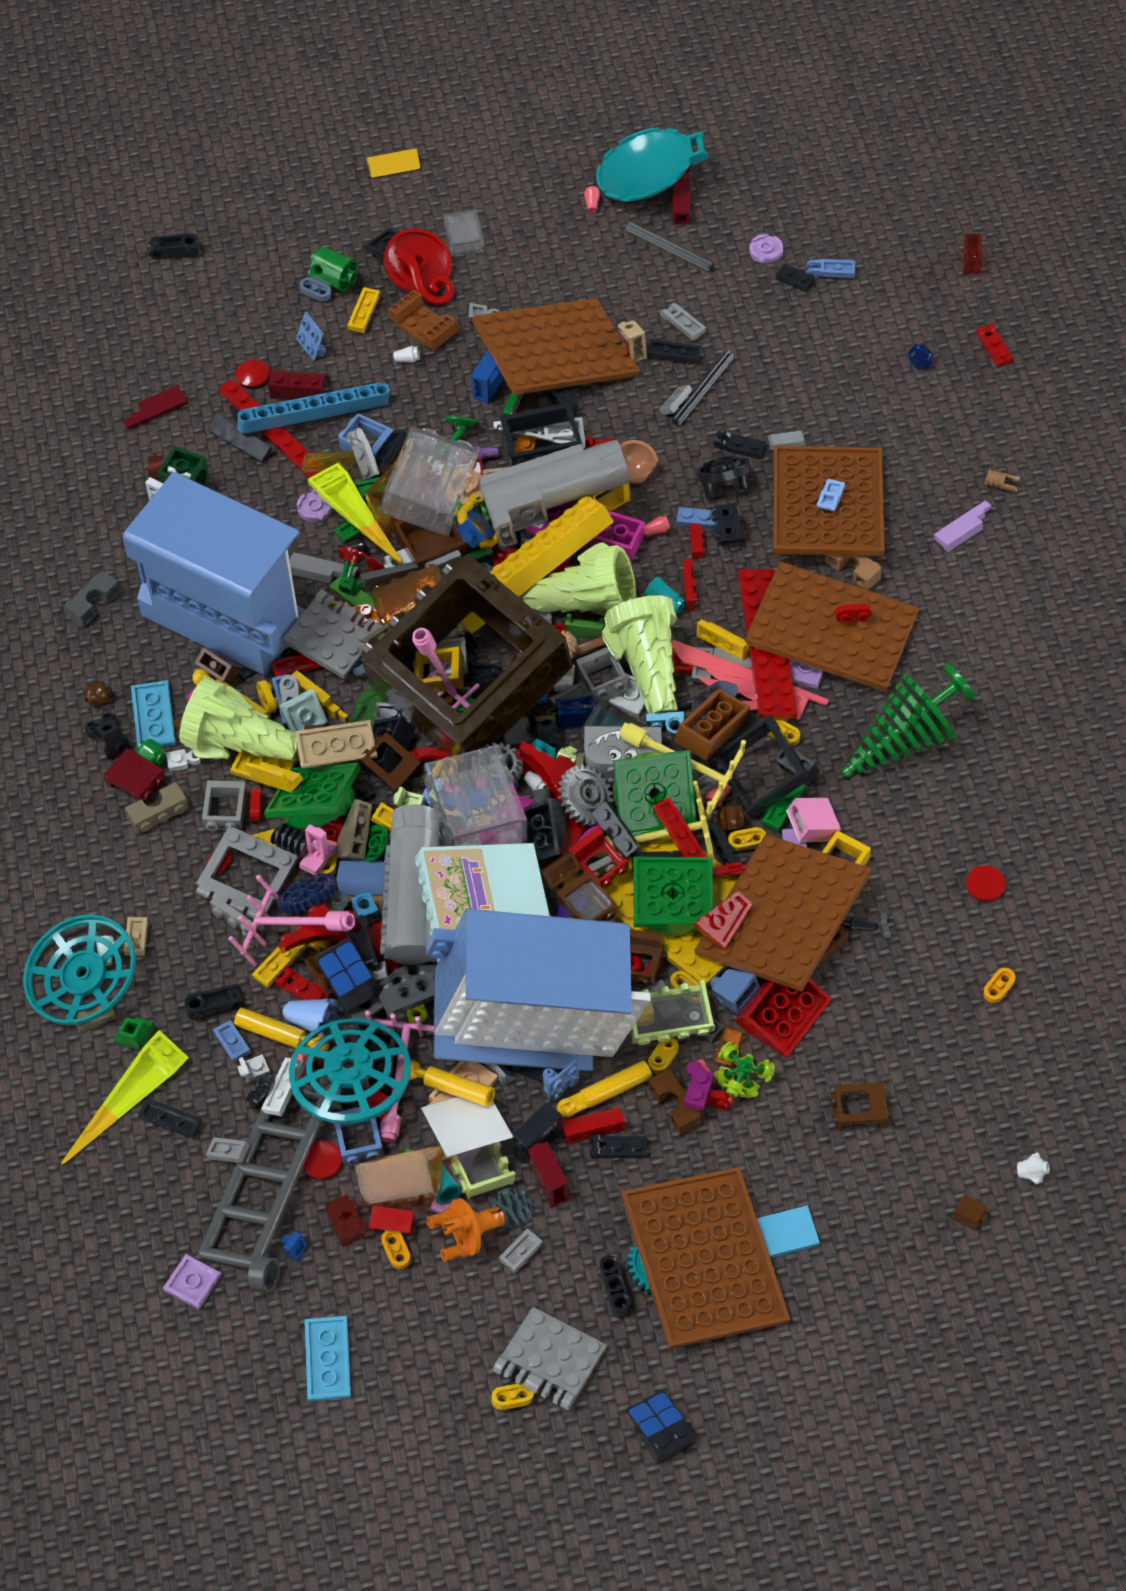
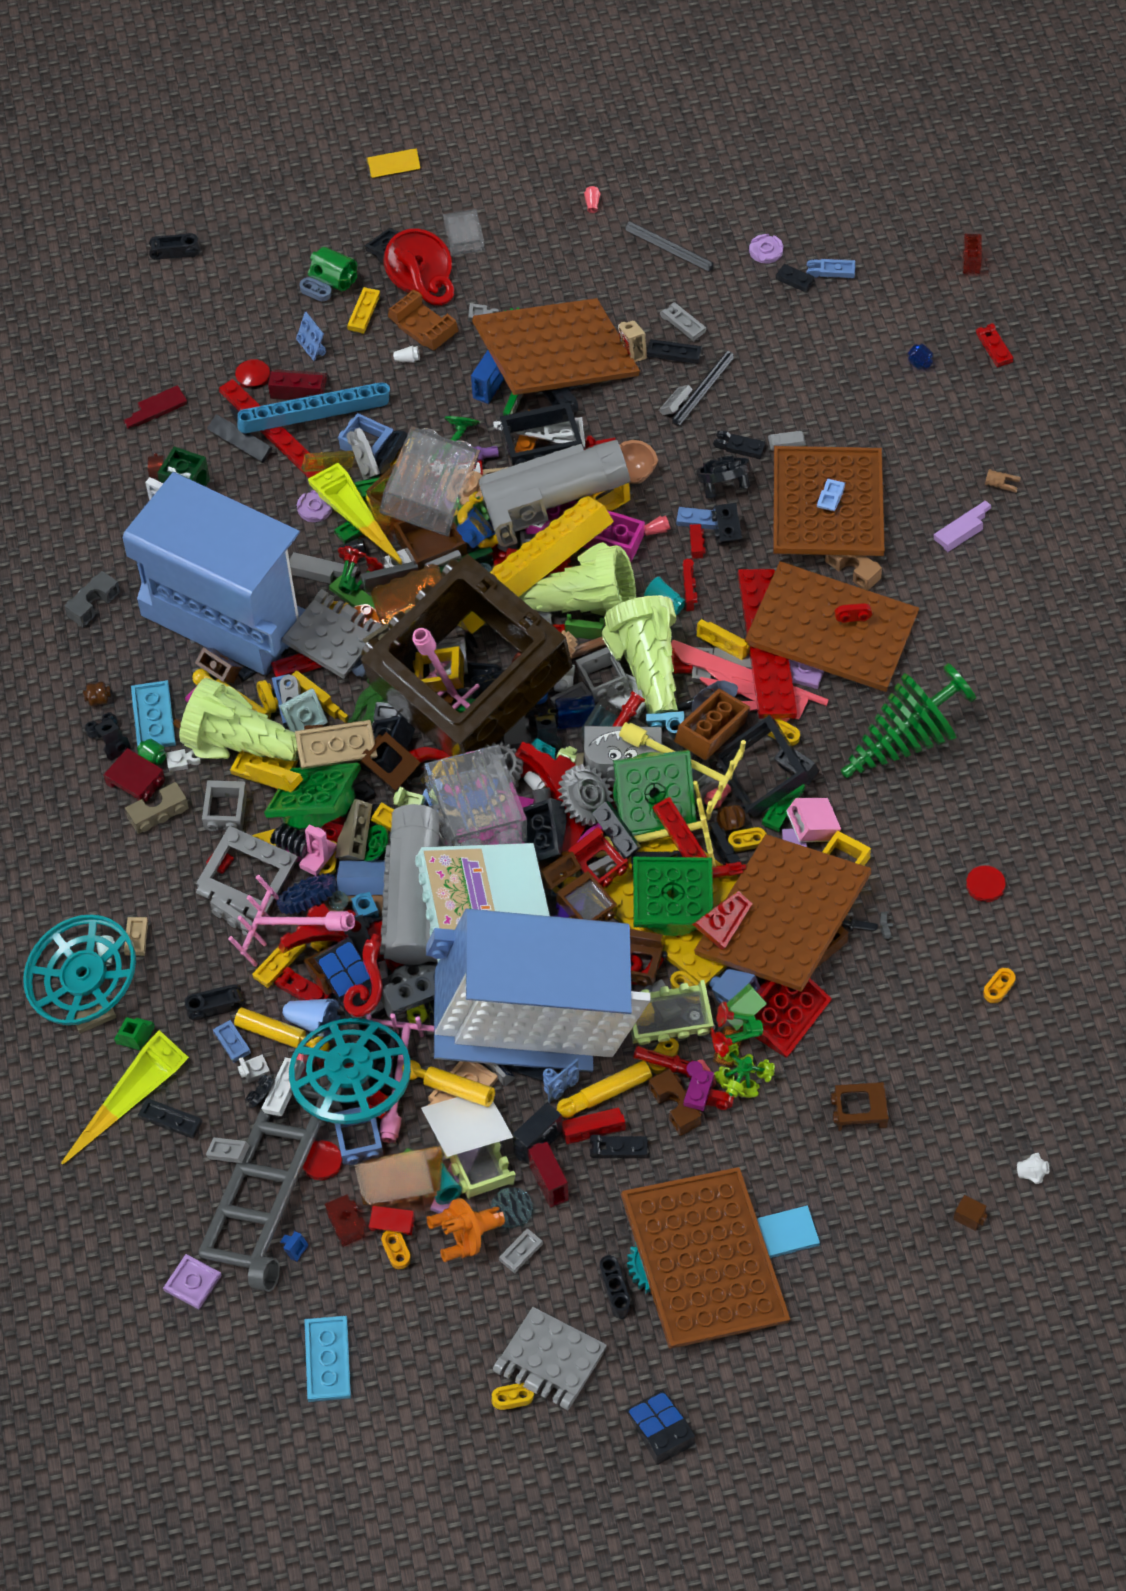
(256, 804): red beam -> none
(370, 954): none -> red plant
(629, 709): none -> red pin
(648, 163): teal dish -> none
(673, 1063): none -> red pin
(681, 200): dark red brick -> none
(720, 1041): none -> plant
(745, 1003): none -> bright green hinge

